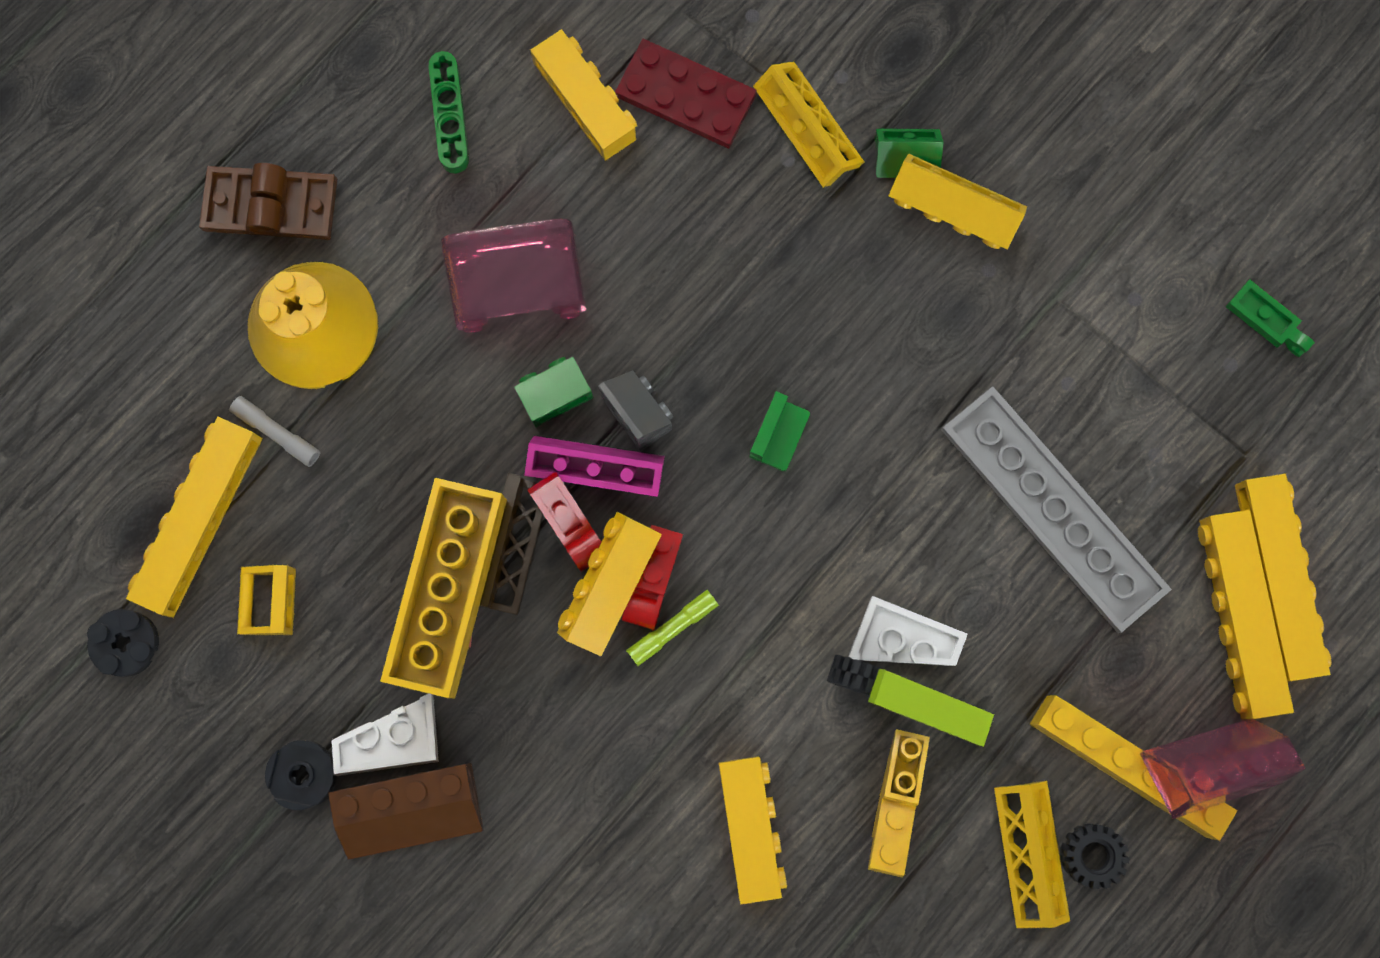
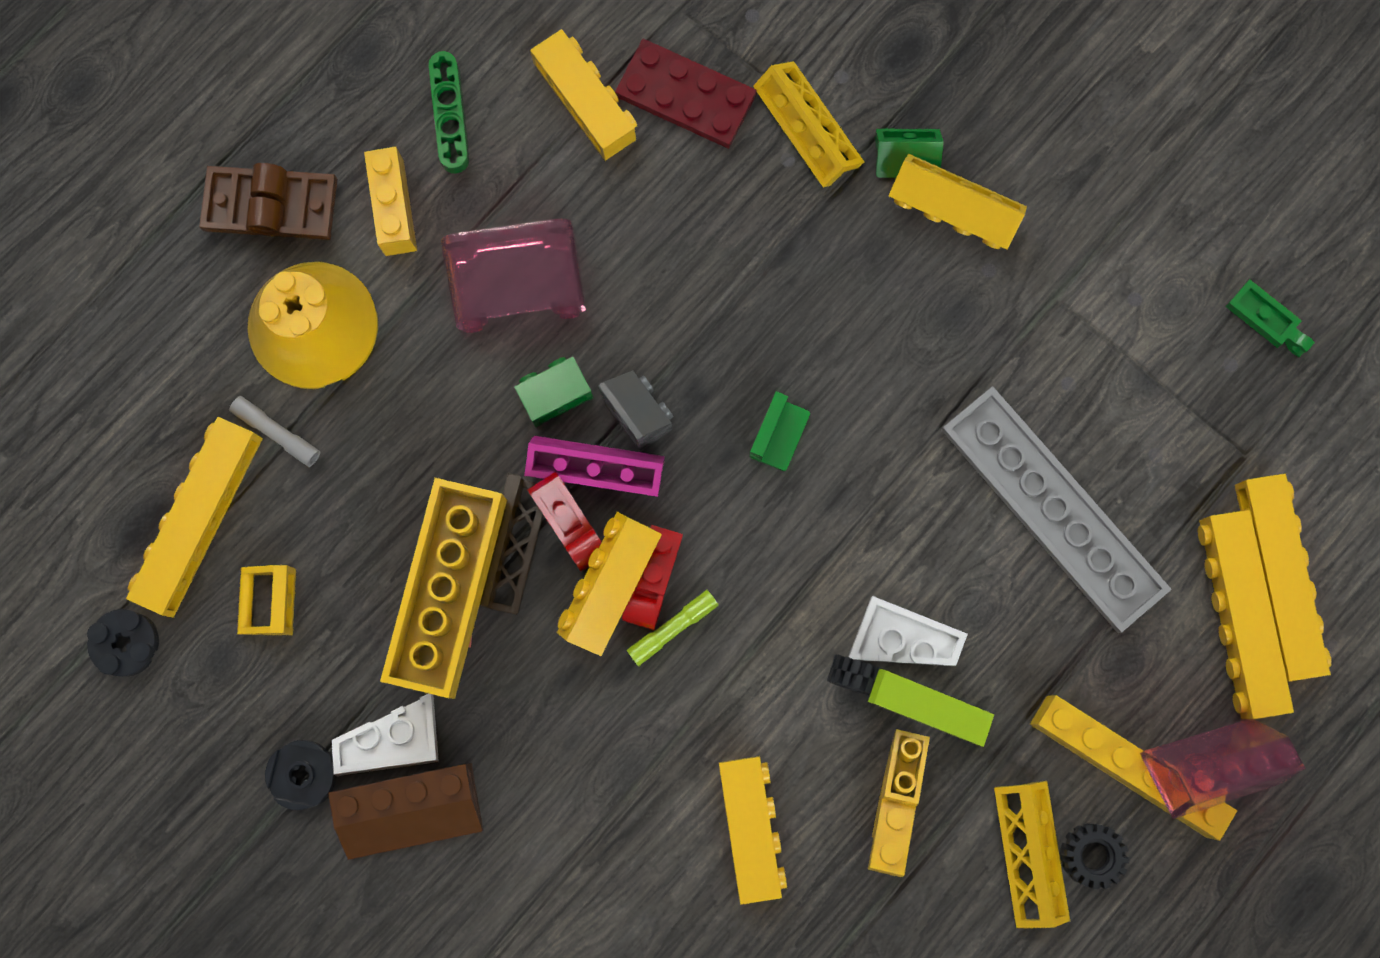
(390, 201): none -> yellow brick

